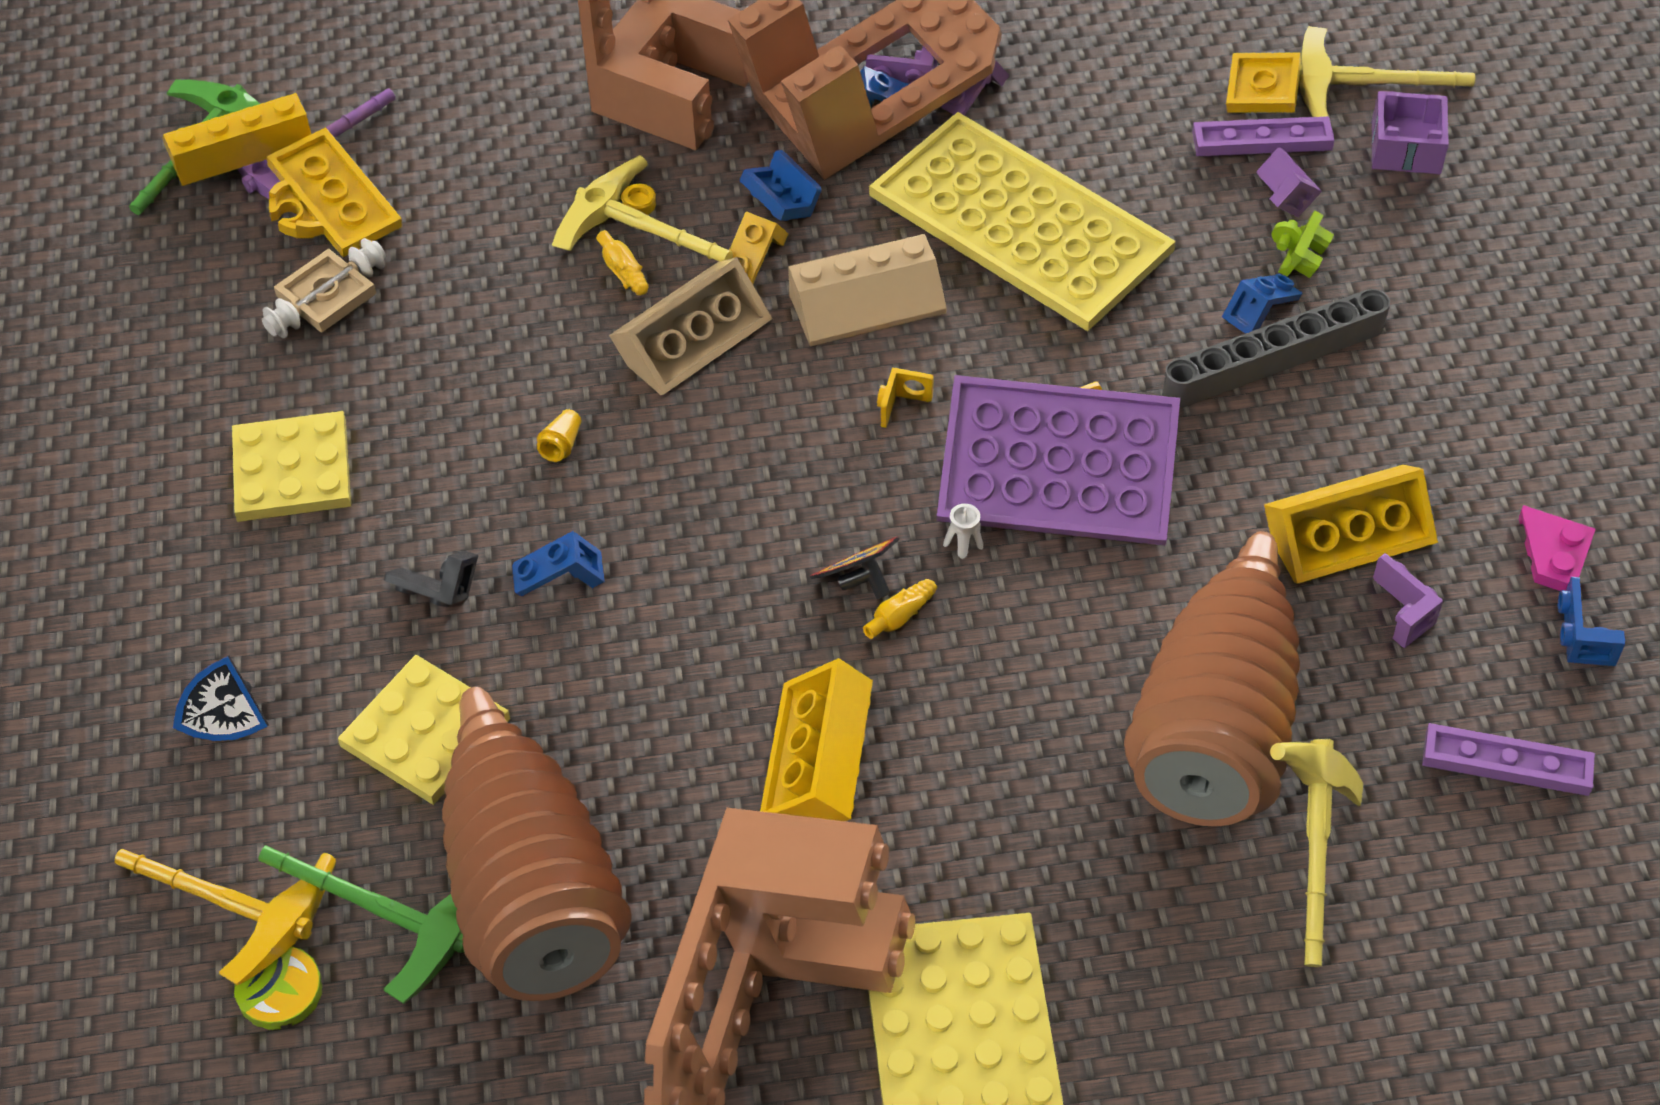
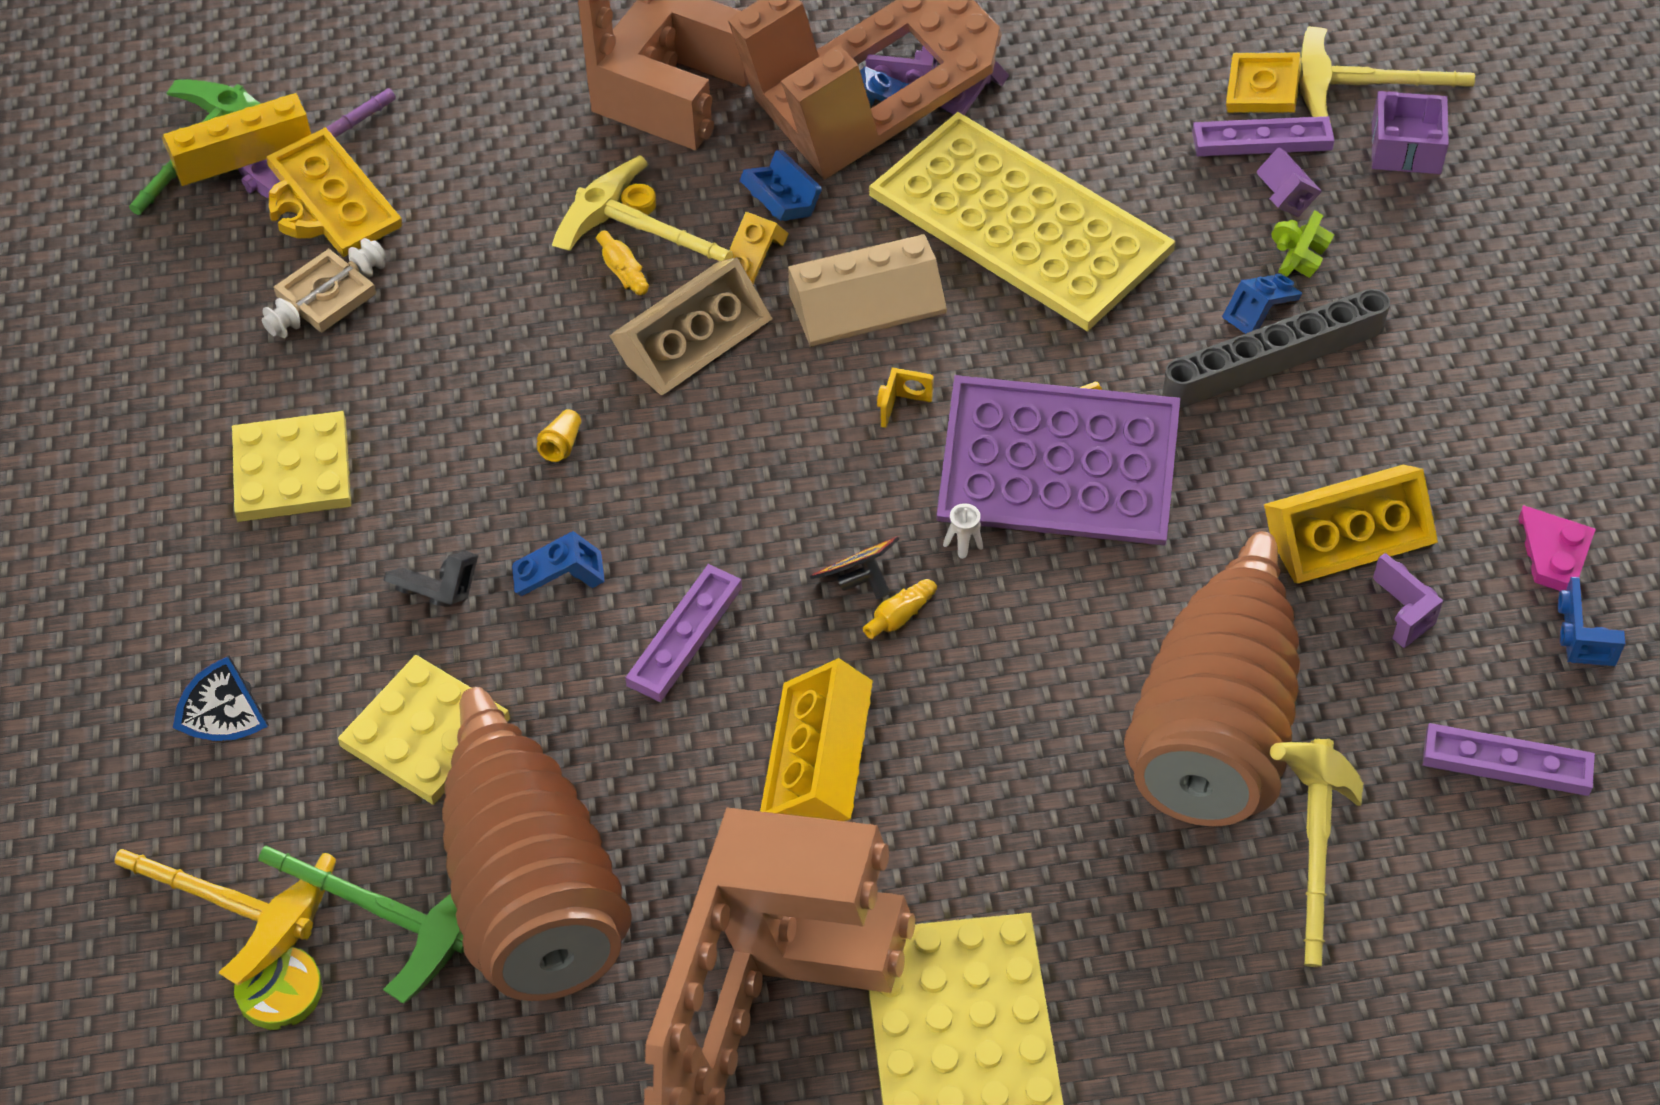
(683, 633): none -> medium lavender plate

